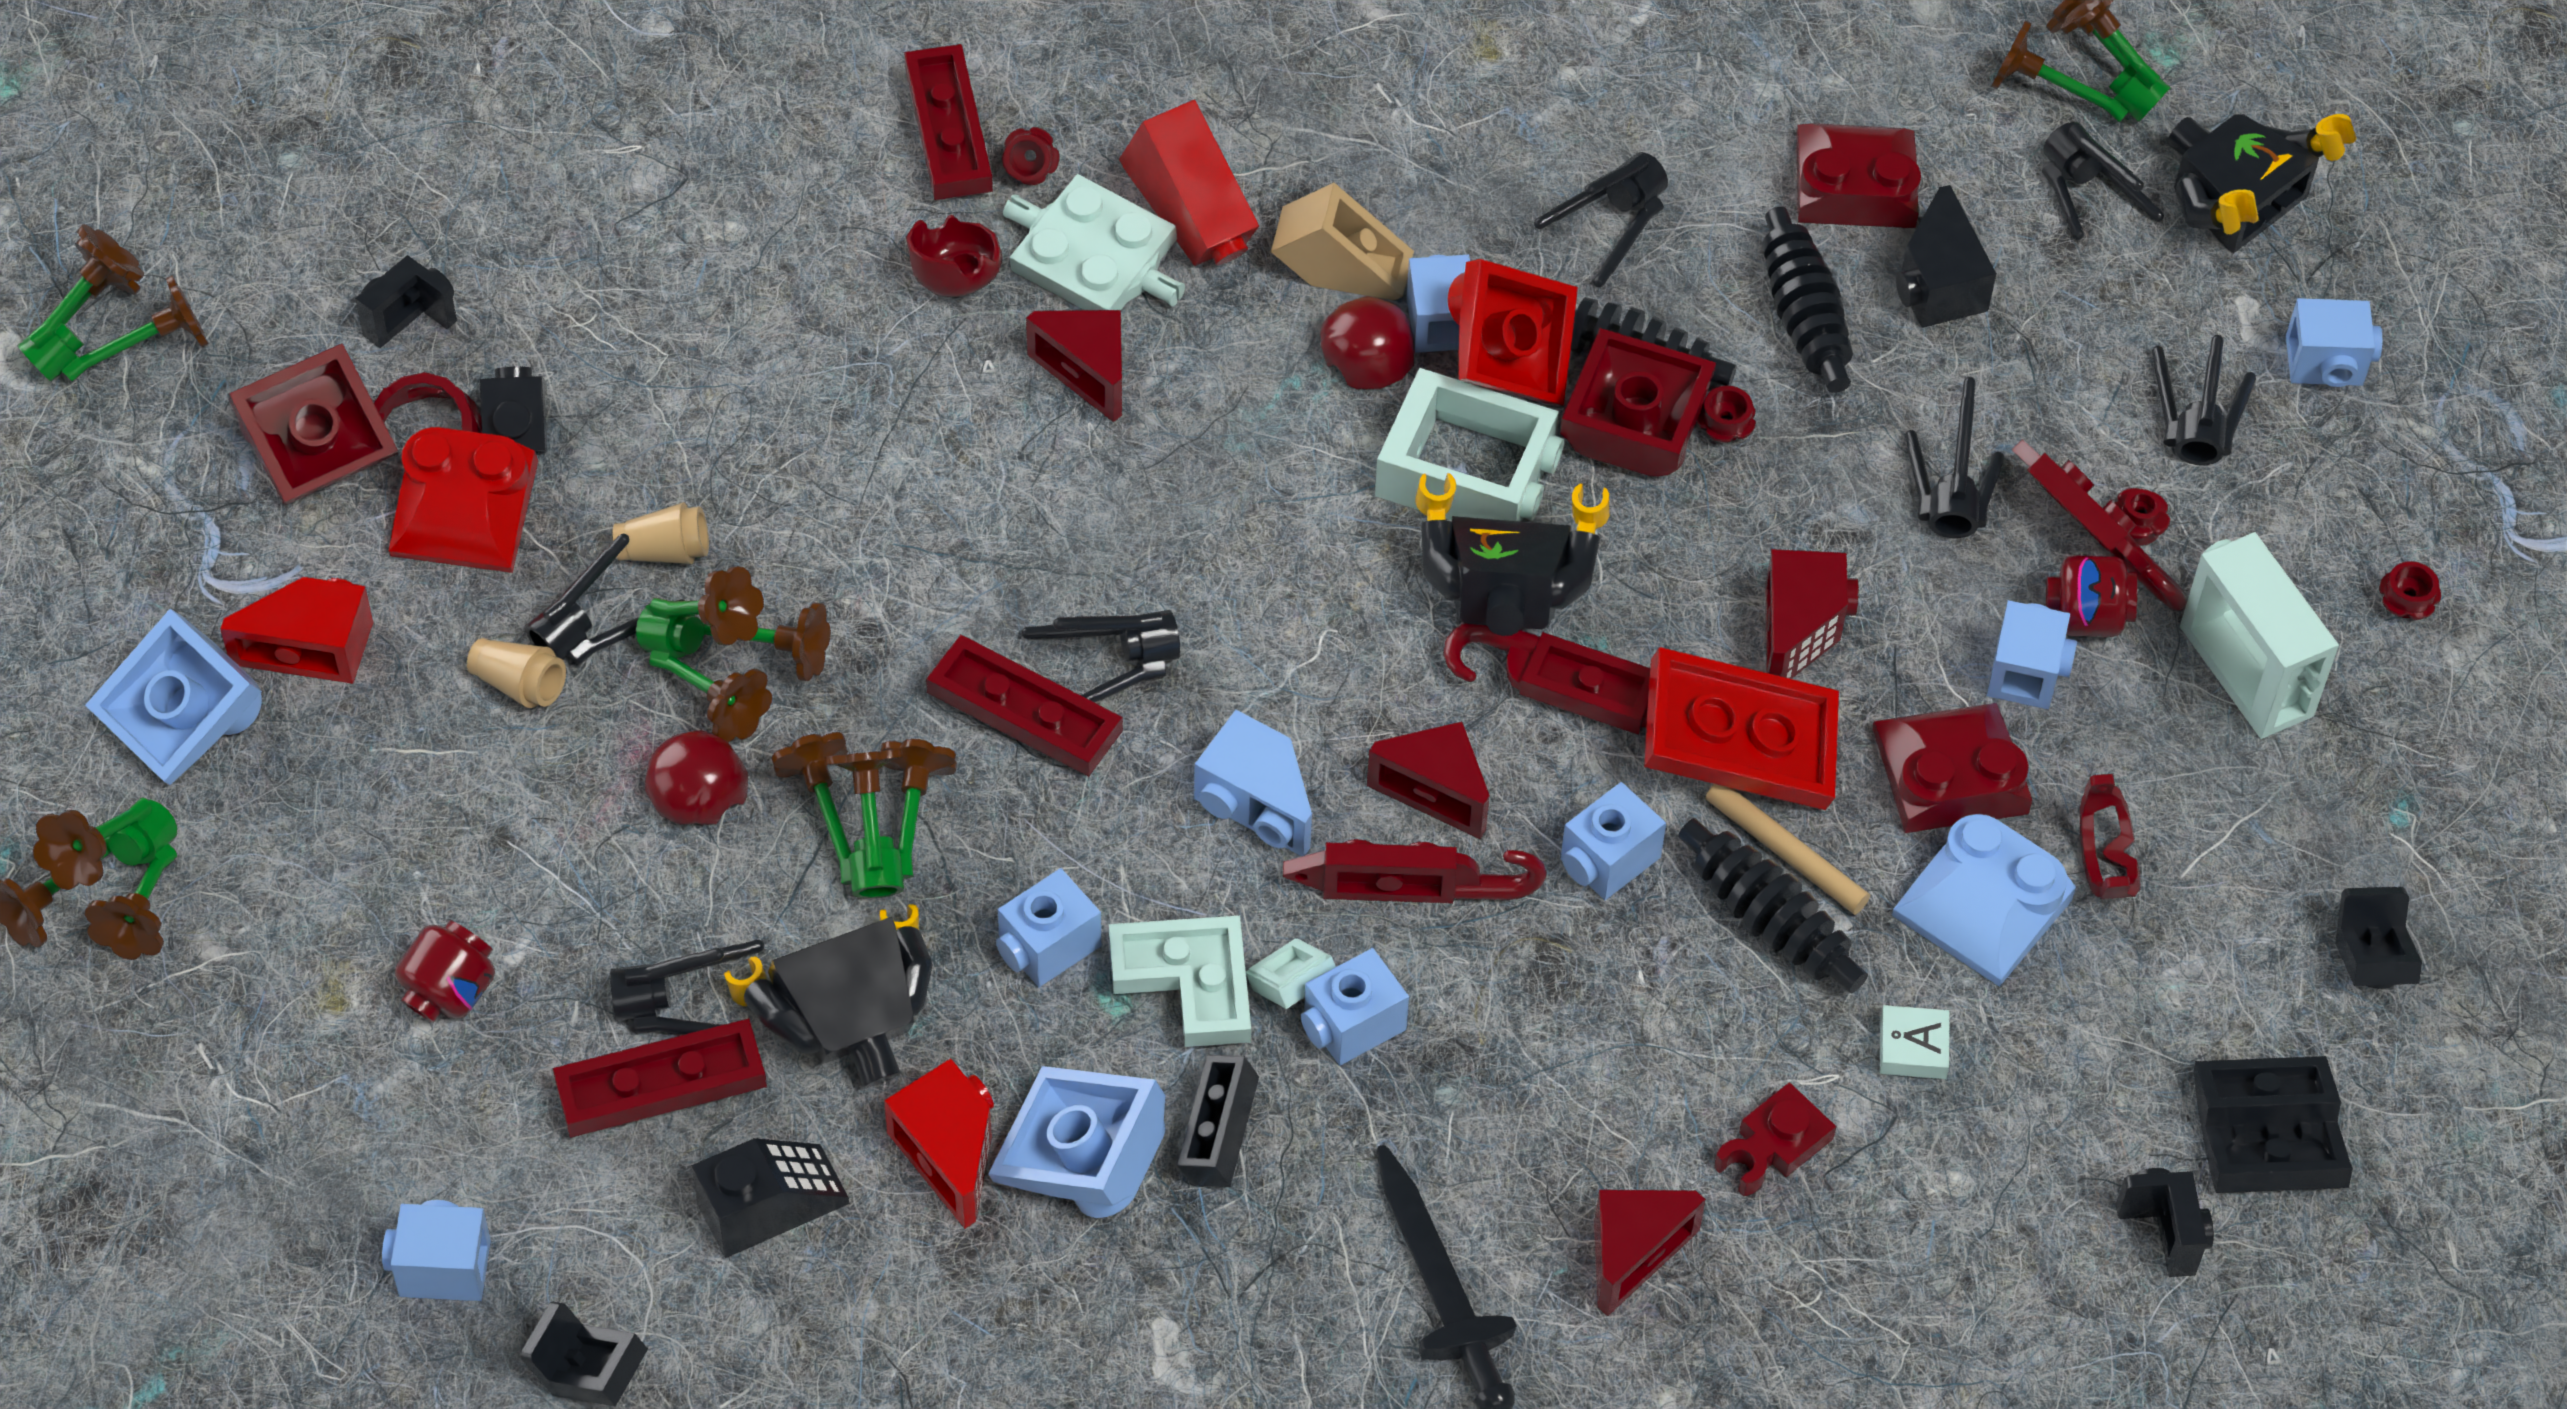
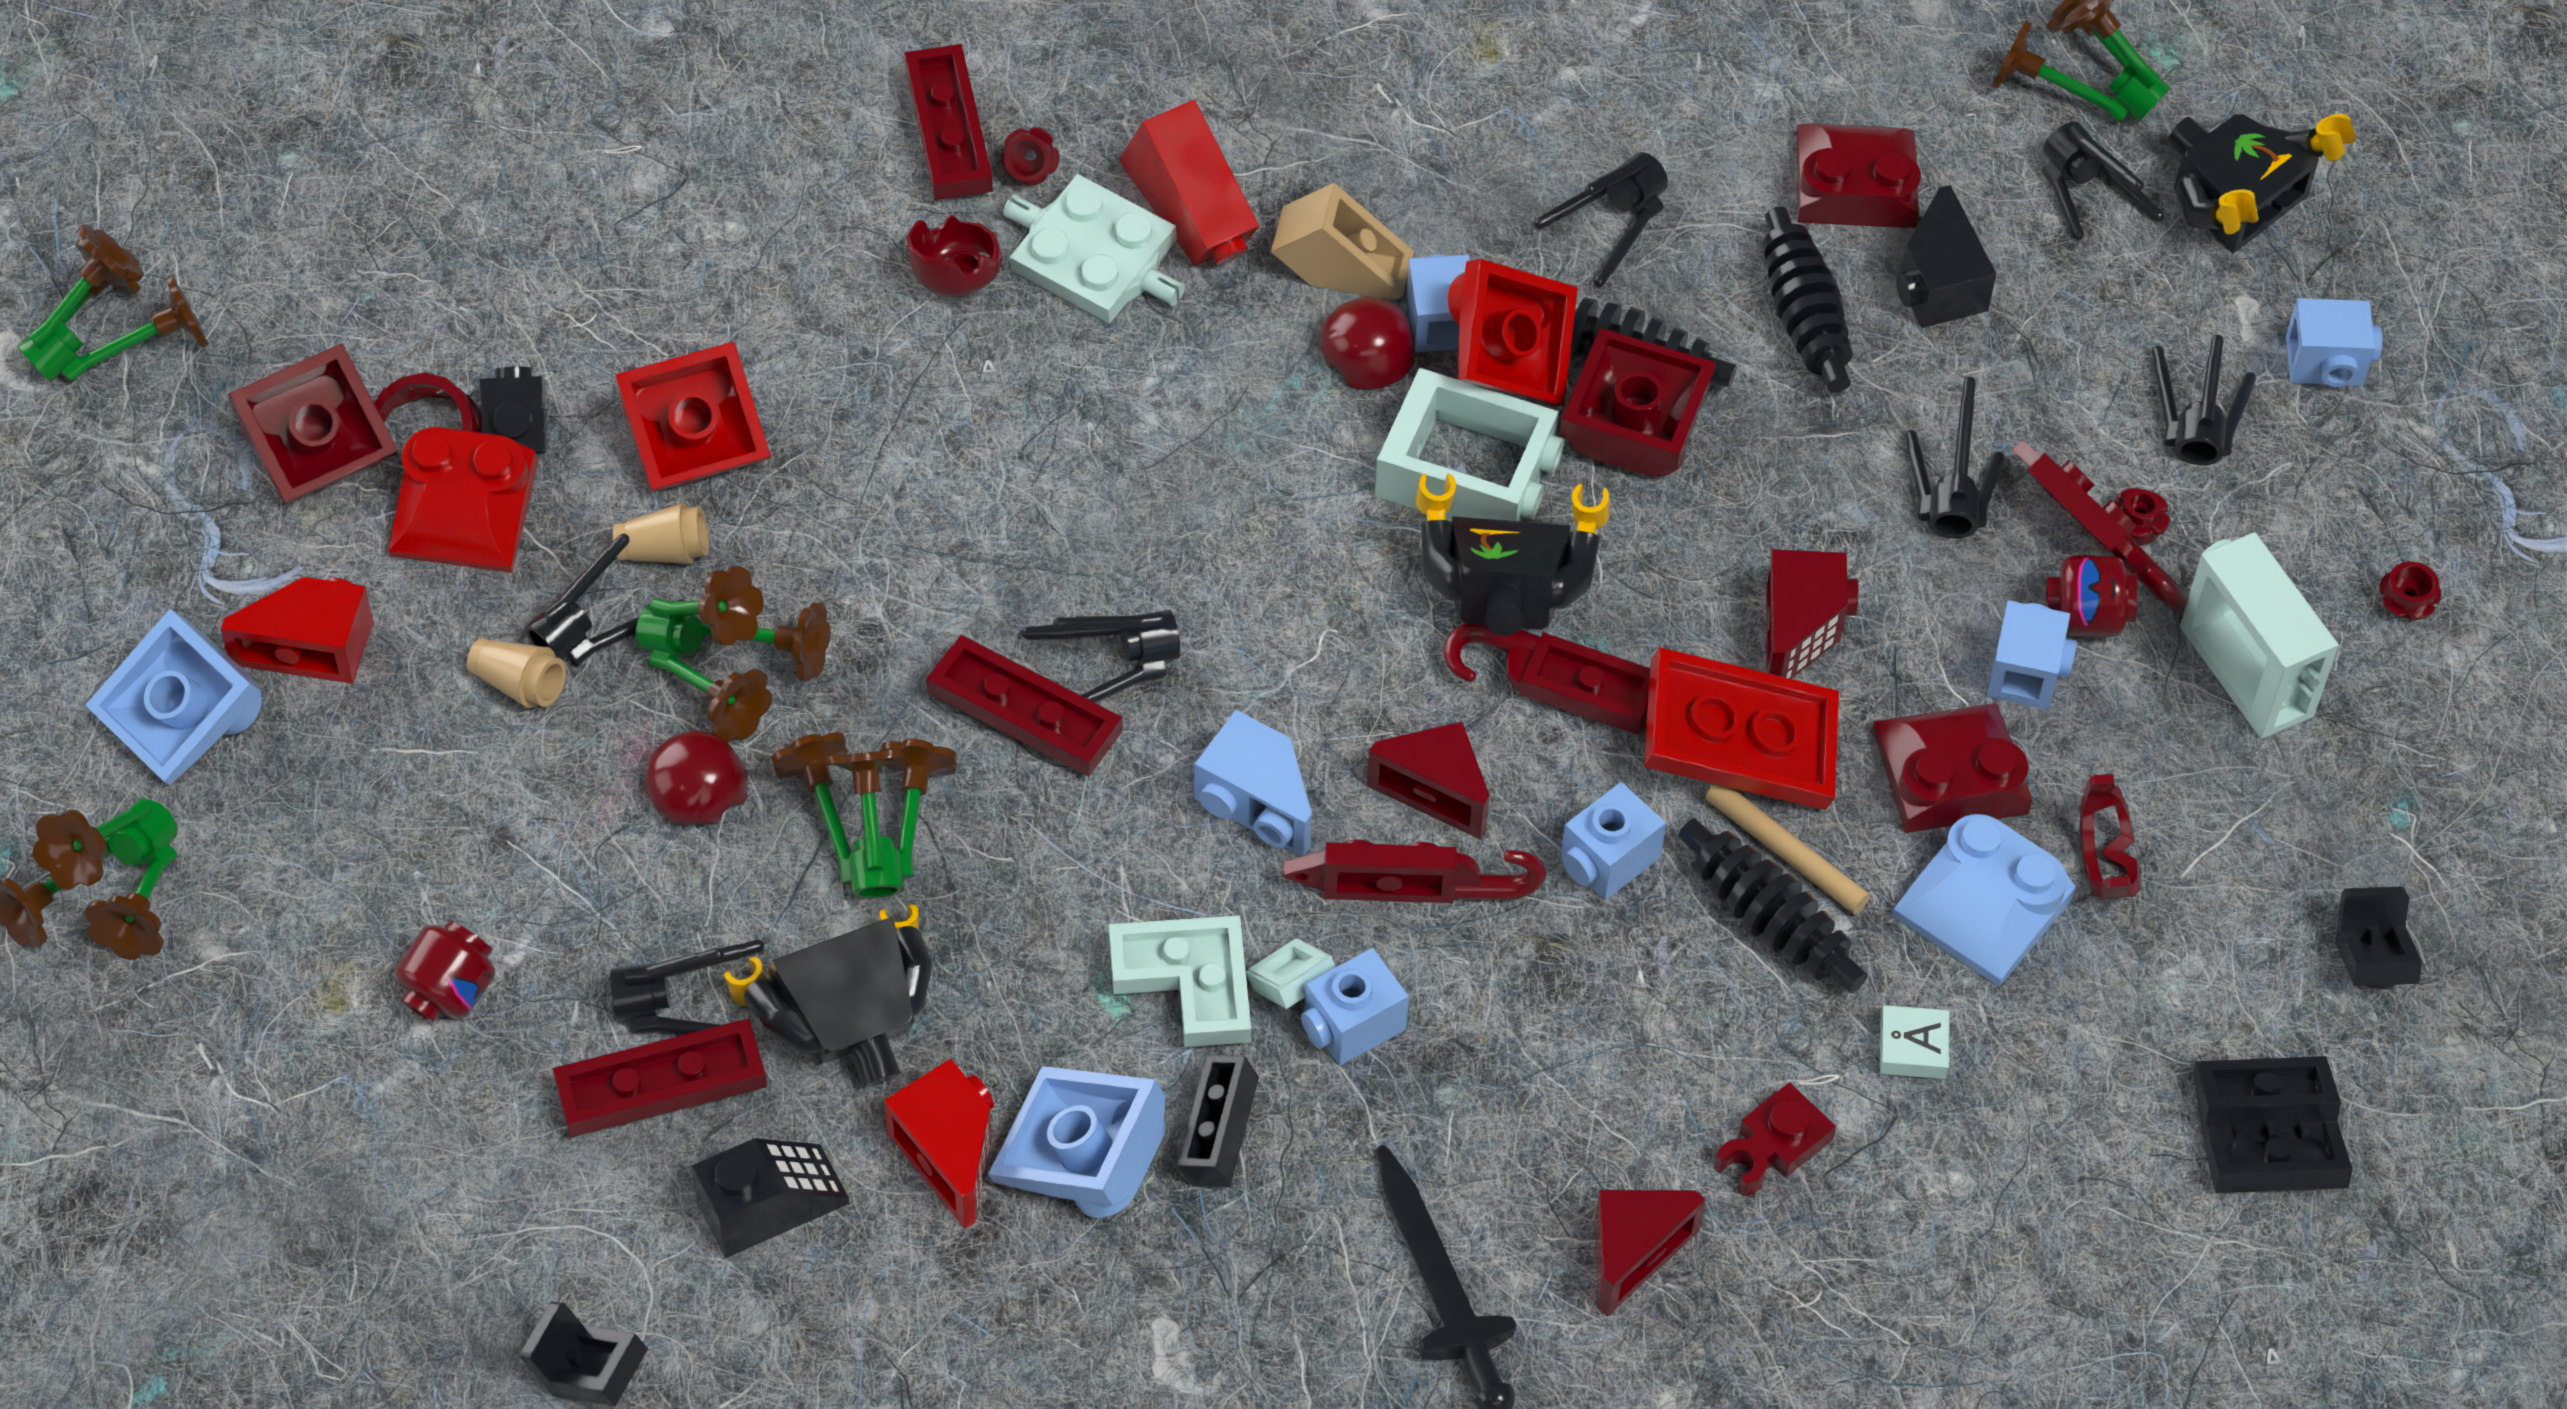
(400, 297): black bracket -> none
(438, 1251): light blue brick -> none
(692, 416): none -> red slope
(1048, 928): light blue brick -> none
(1082, 353): dark red slope -> none
(1728, 403): dark red plate -> none
(2175, 1203): black bracket -> none

